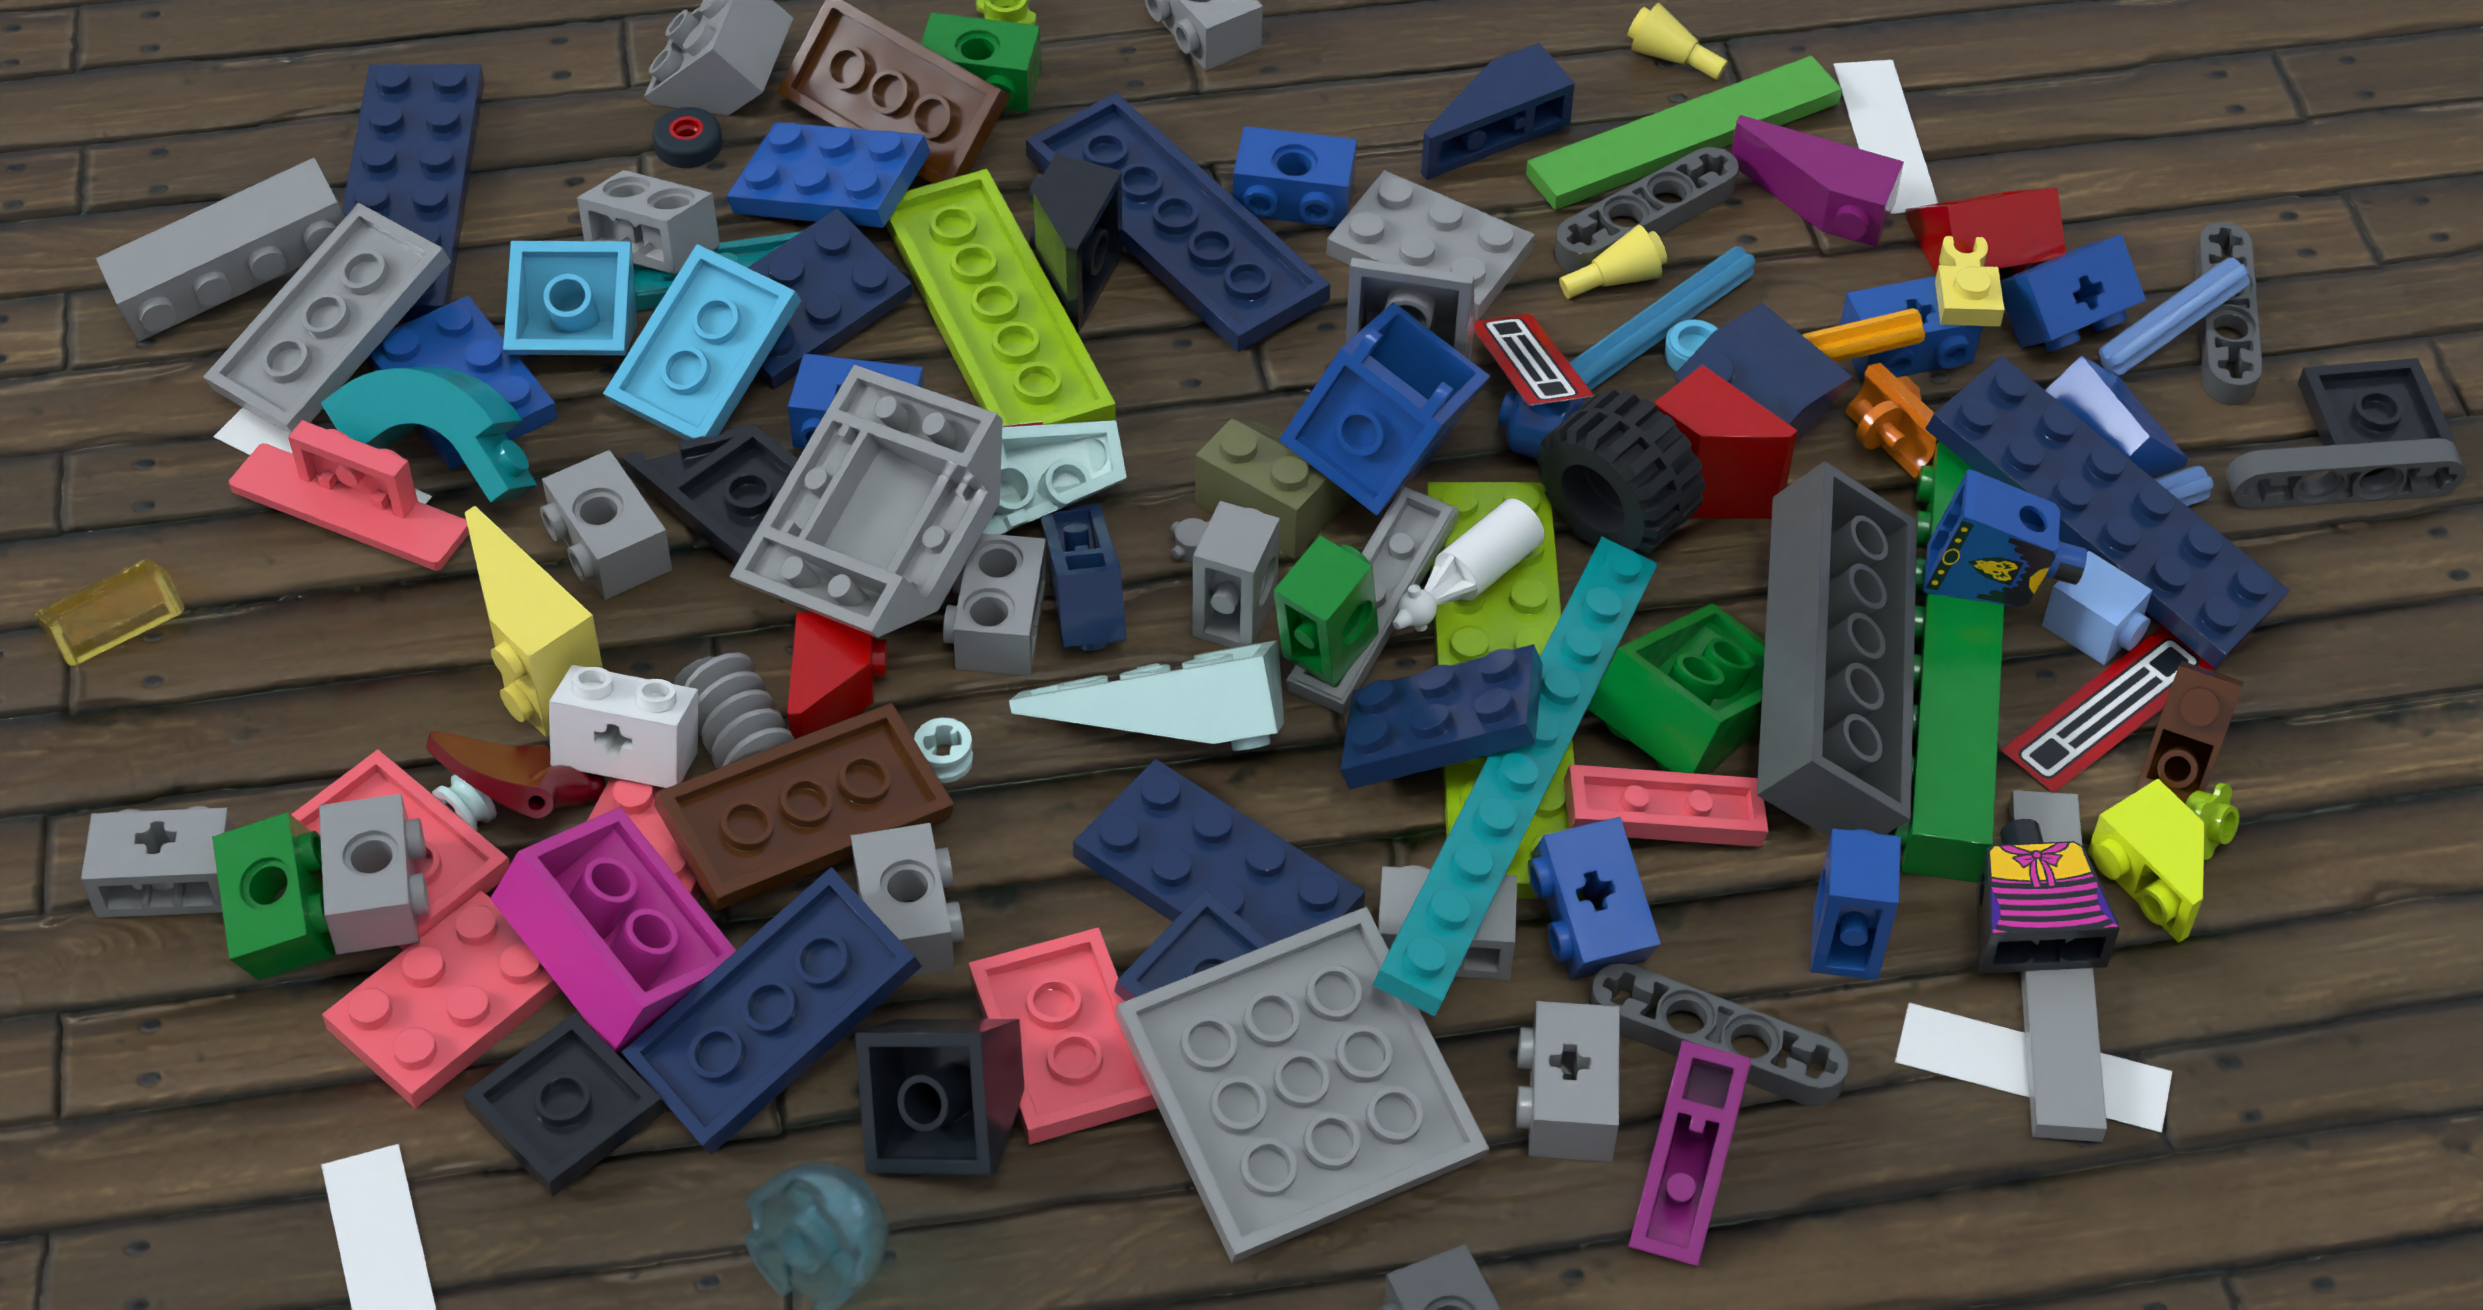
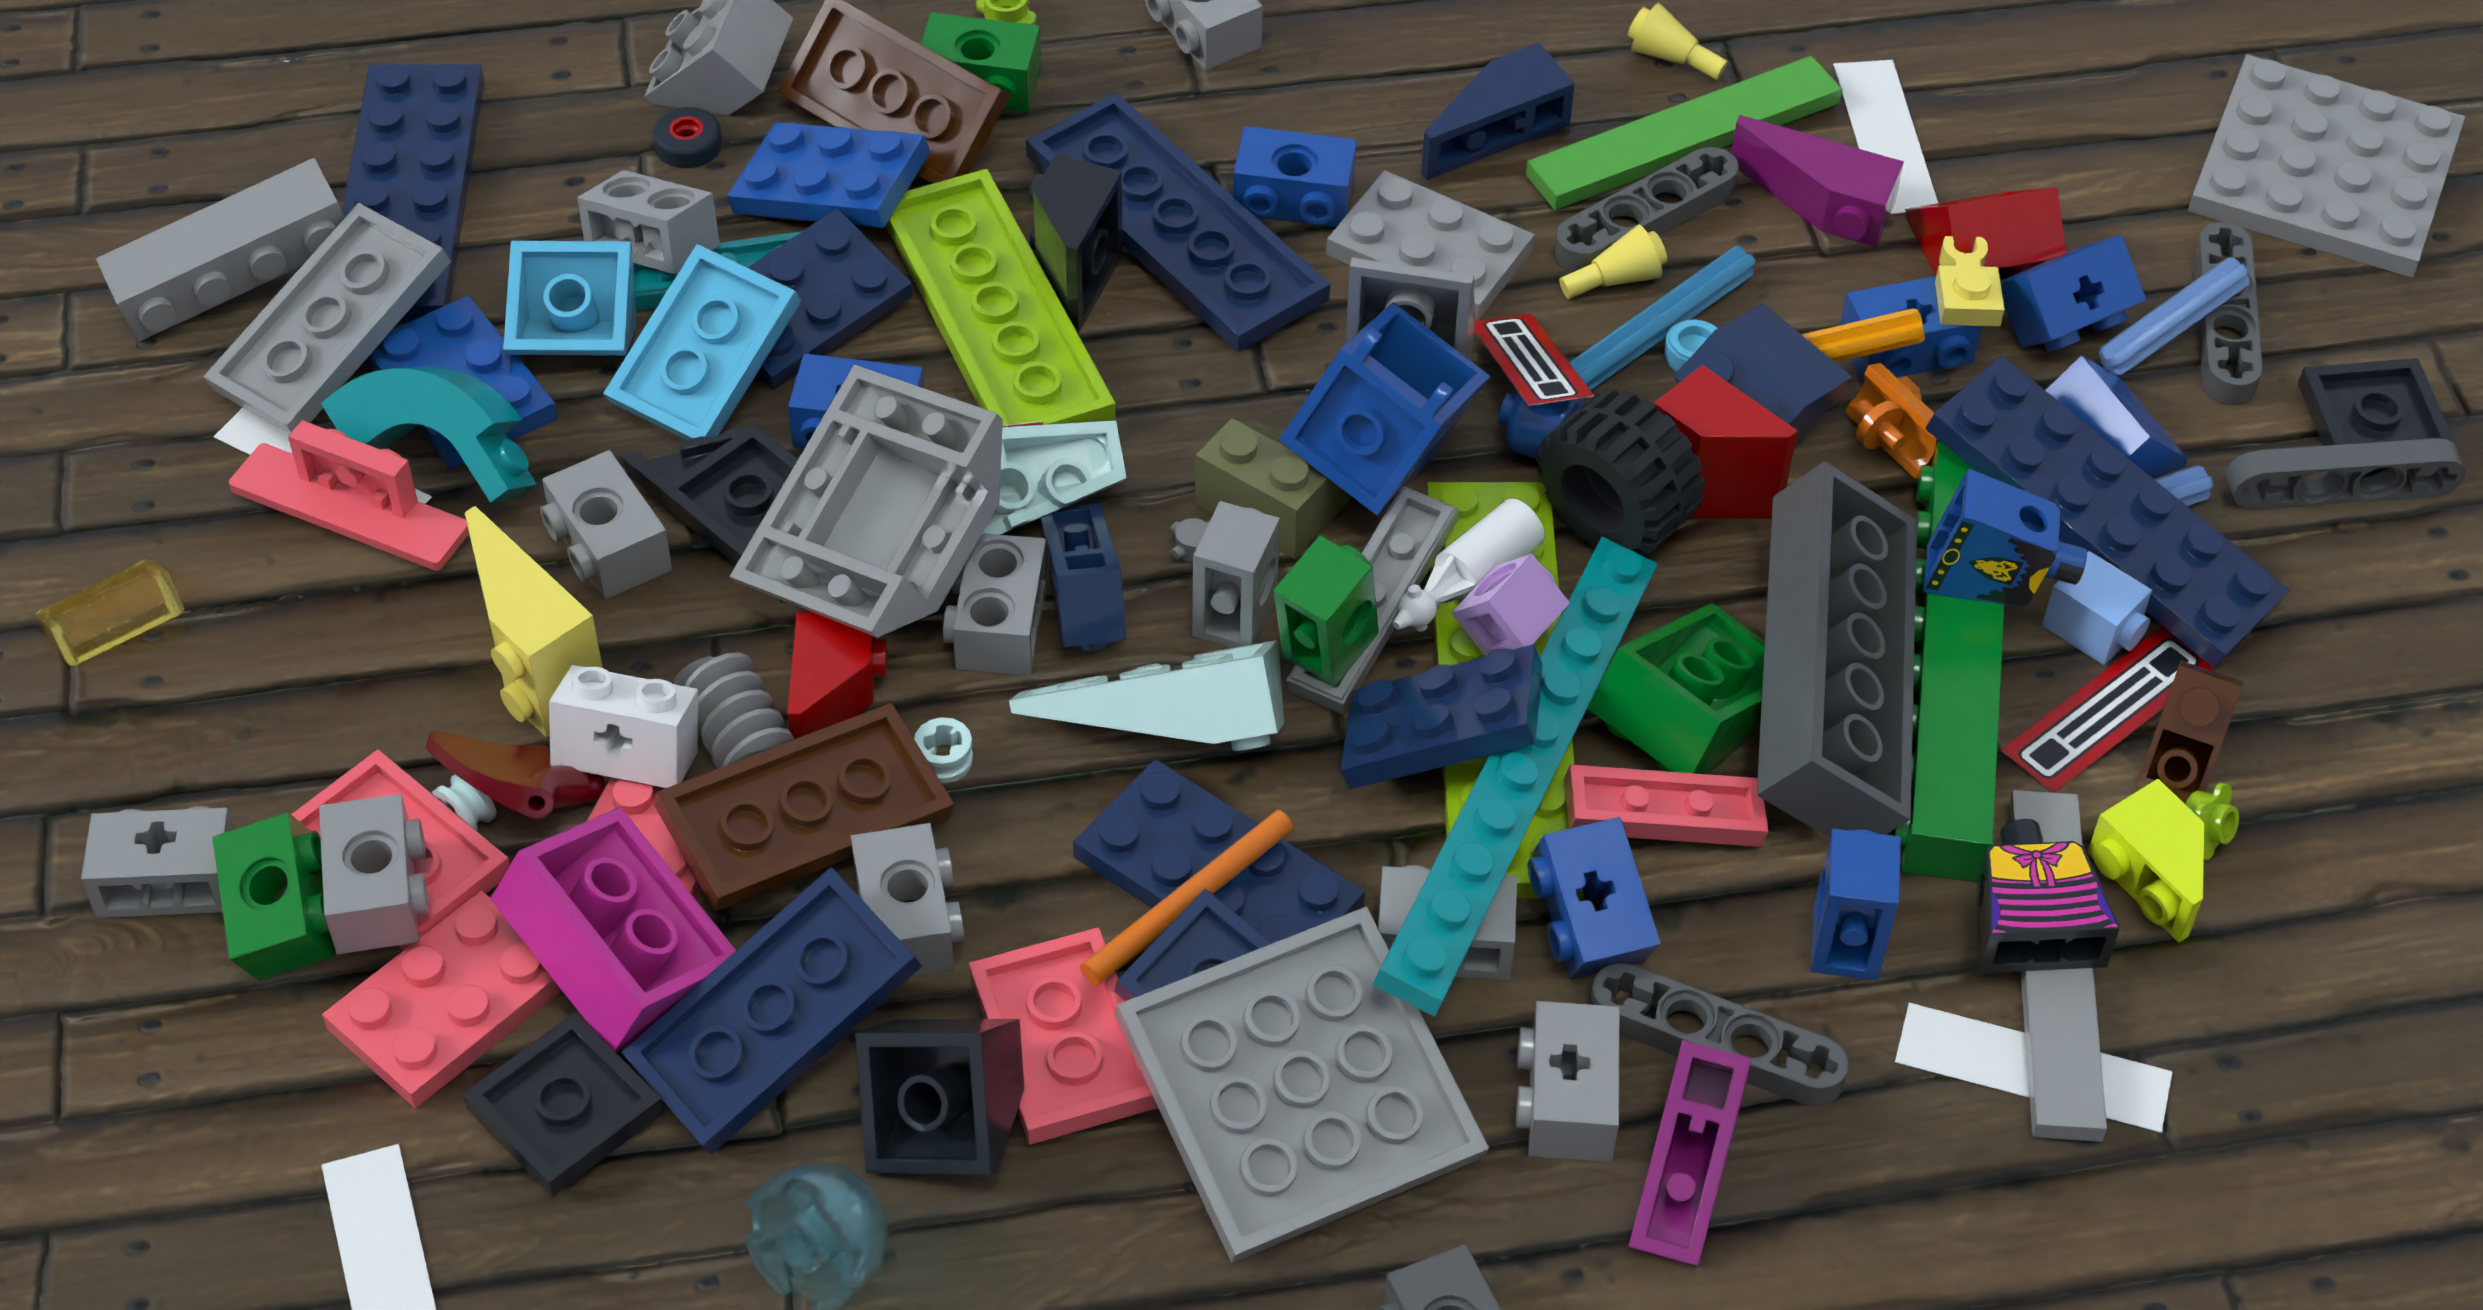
(1211, 877): none -> orange bar
(1511, 605): none -> lavender brick
(2328, 165): none -> light grey plate

